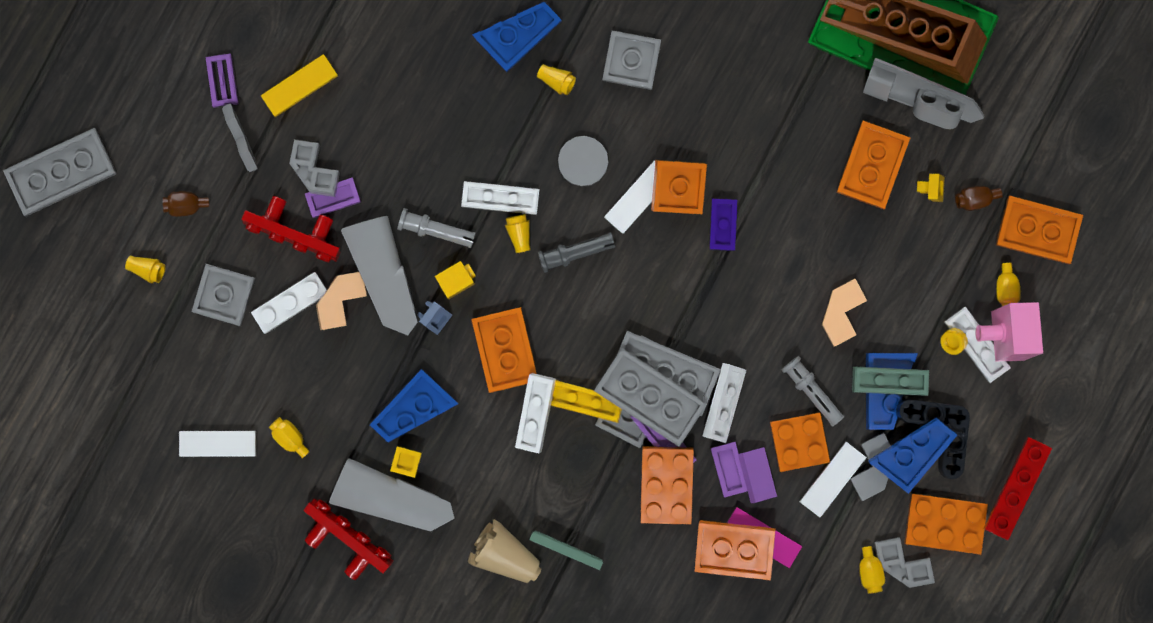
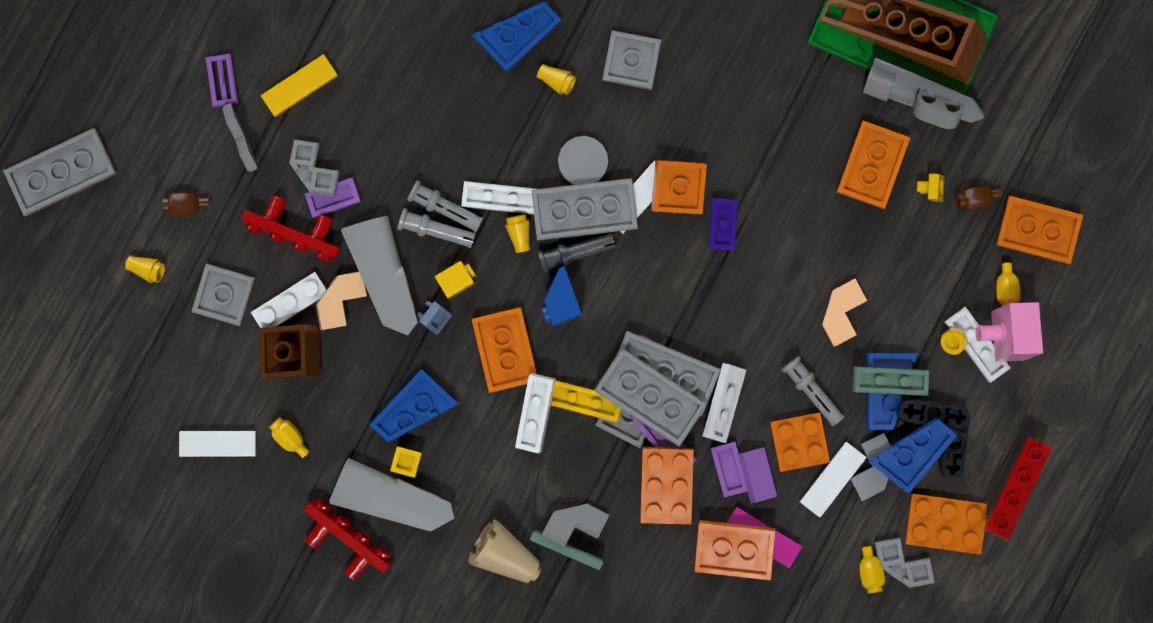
(289, 352): none -> reddish brown slope
(430, 199): none -> light grey pin
(561, 301): none -> blue slope
(581, 517): none -> light grey tile
(584, 209): none -> light grey tile

